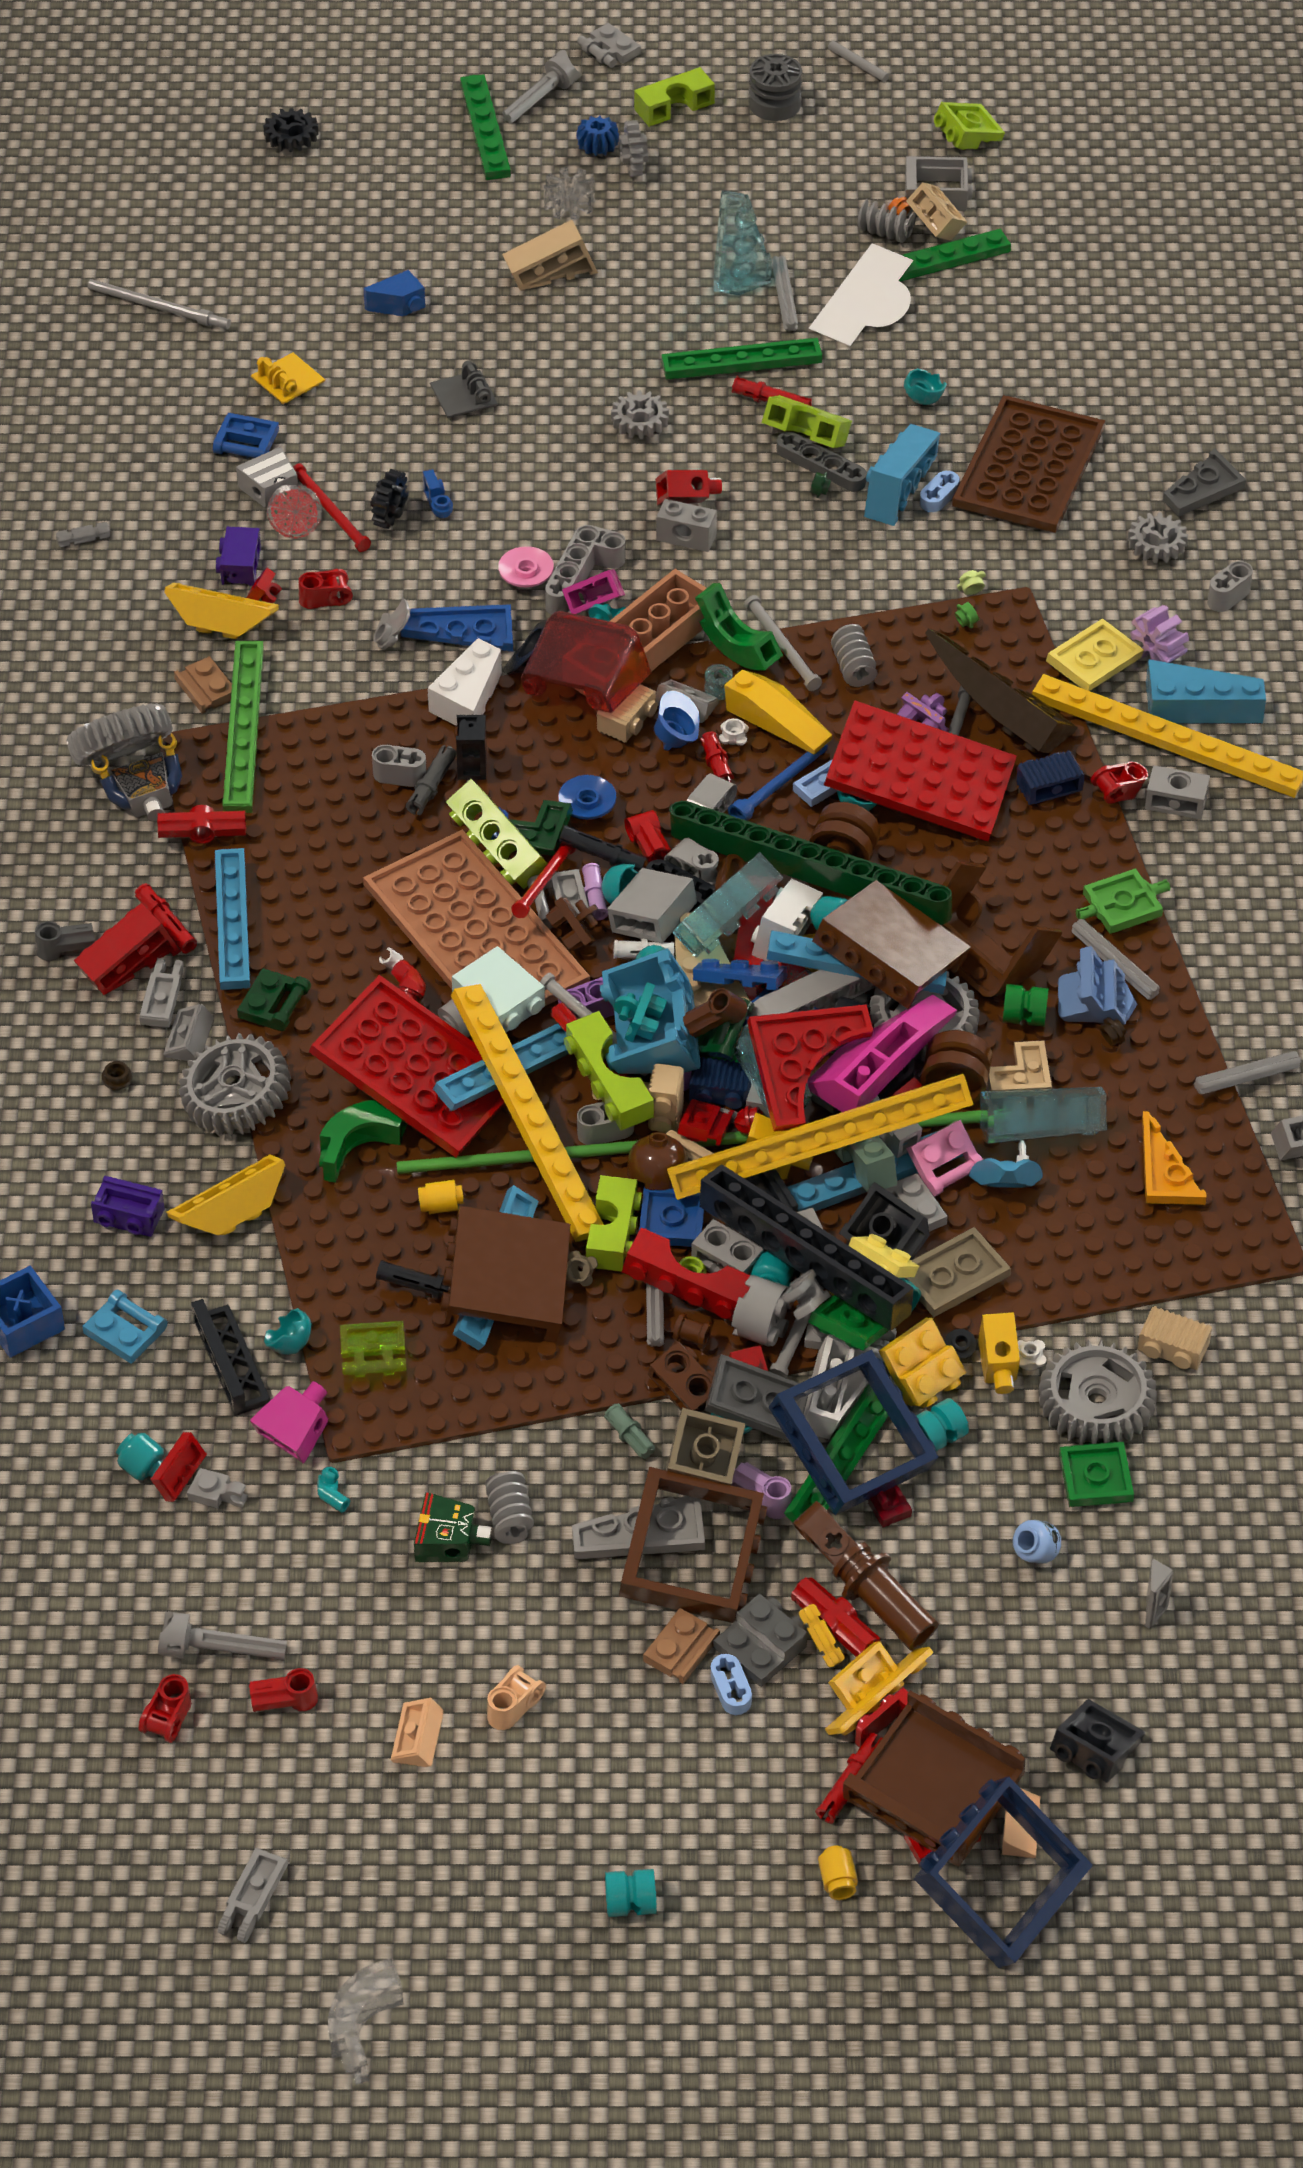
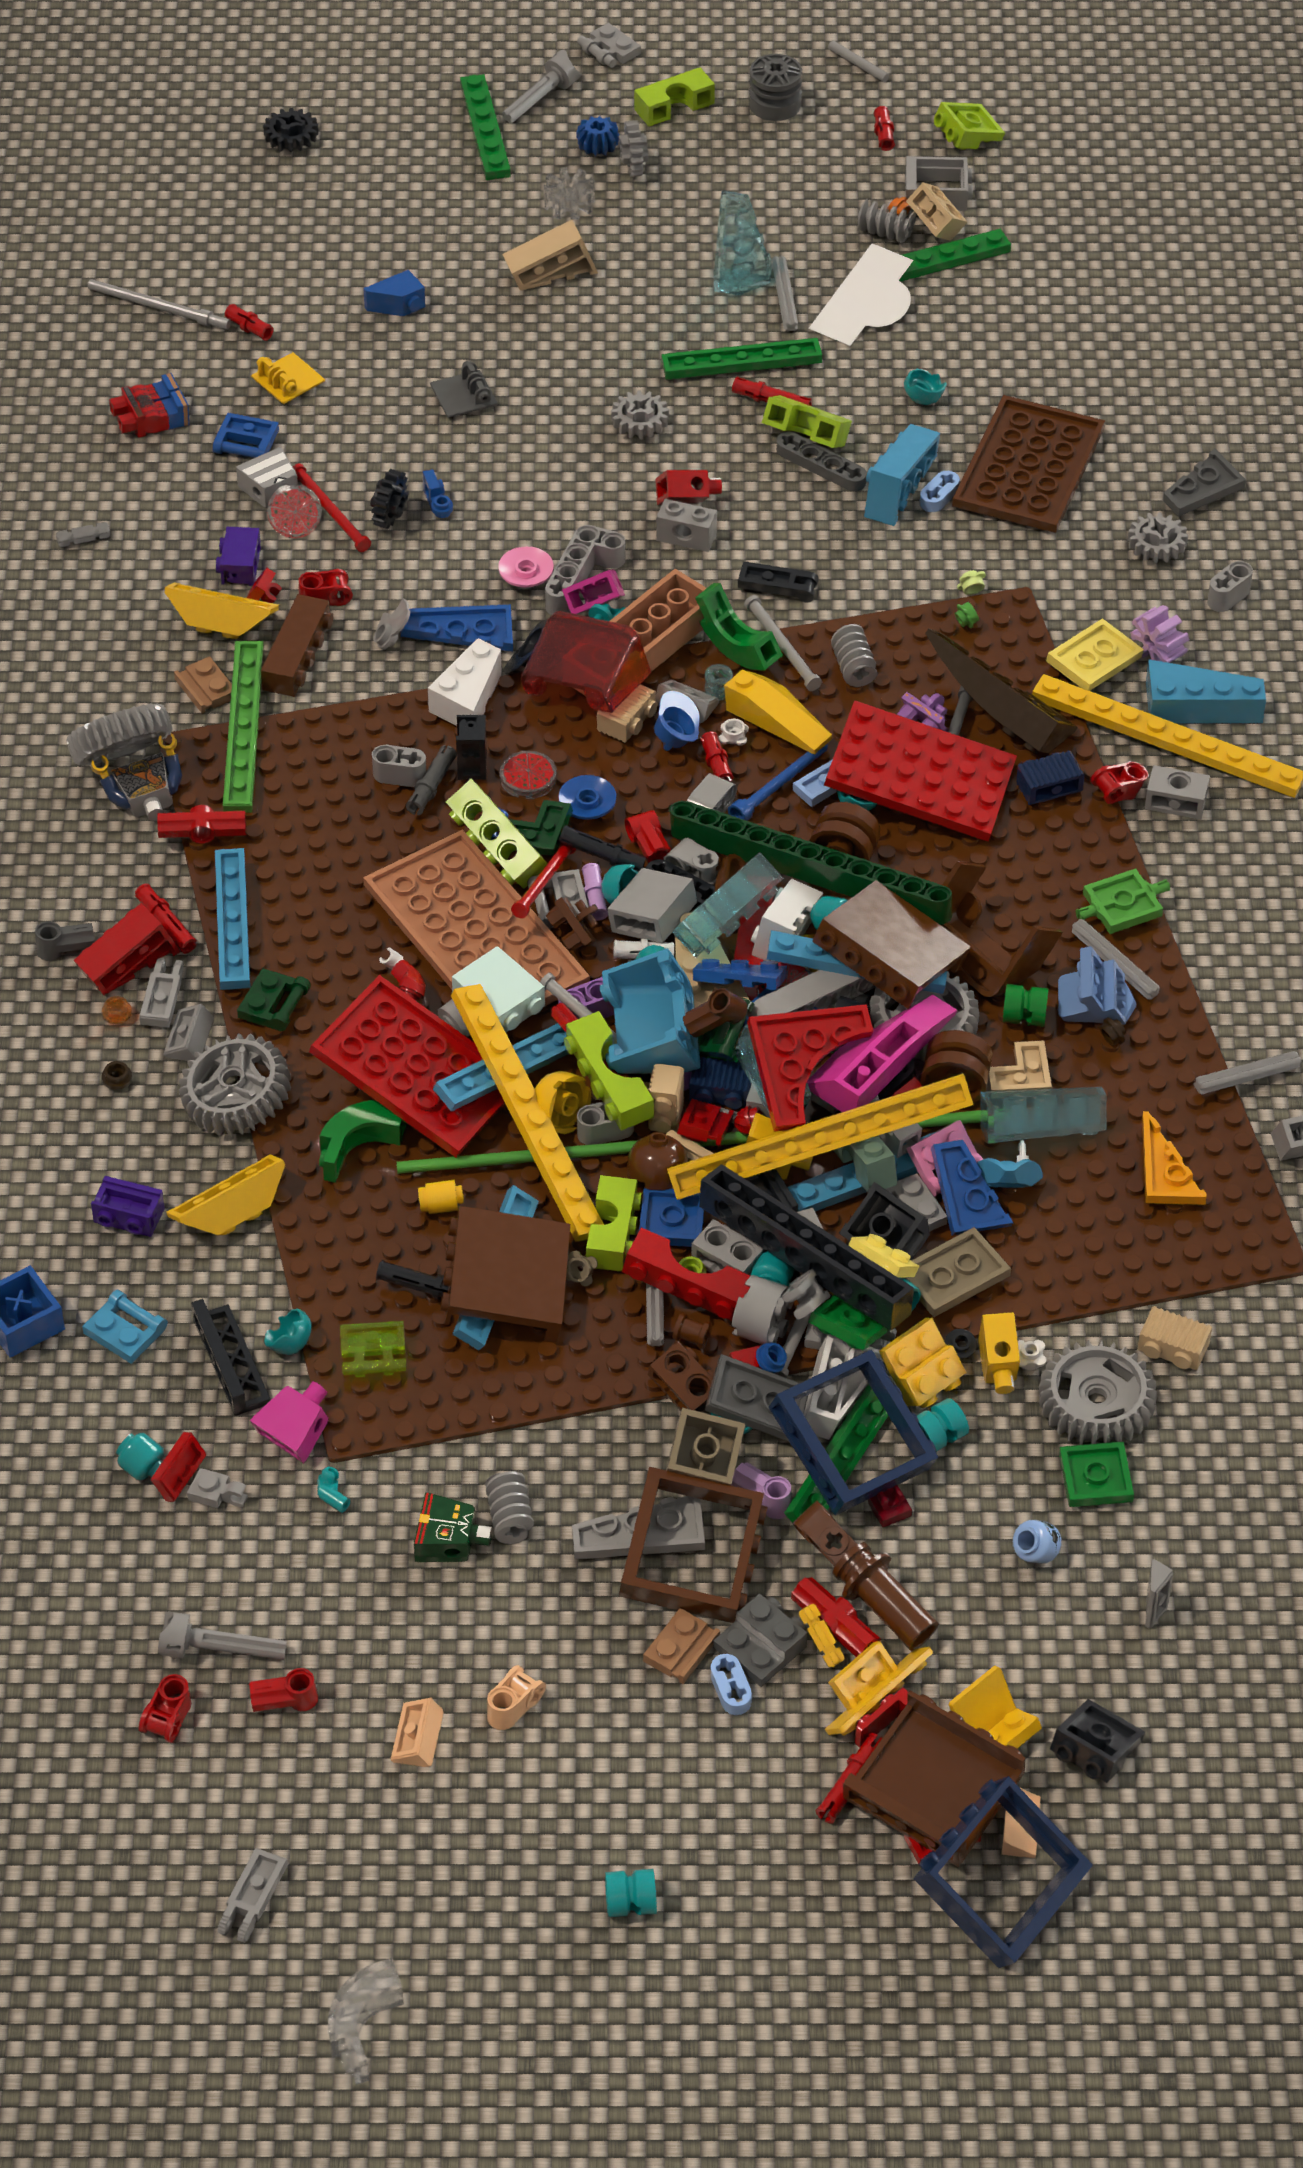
(116, 1010): none -> clear orange plate
(151, 407): none -> hips
(249, 322): none -> red pin
(296, 645): none -> reddish brown brick
(528, 774): none -> tile
(561, 1097): none -> yellow cylinder
(629, 1431): sand green axle -> none
(648, 1003): teal hips -> none
(771, 1357): none -> blue plate
(778, 580): none -> black plate
(820, 484): dark green plate -> none
(838, 1872): yellow brick -> none
(884, 128): none -> red pin
(965, 1191): none -> blue wing
(991, 1707): none -> yellow bracket

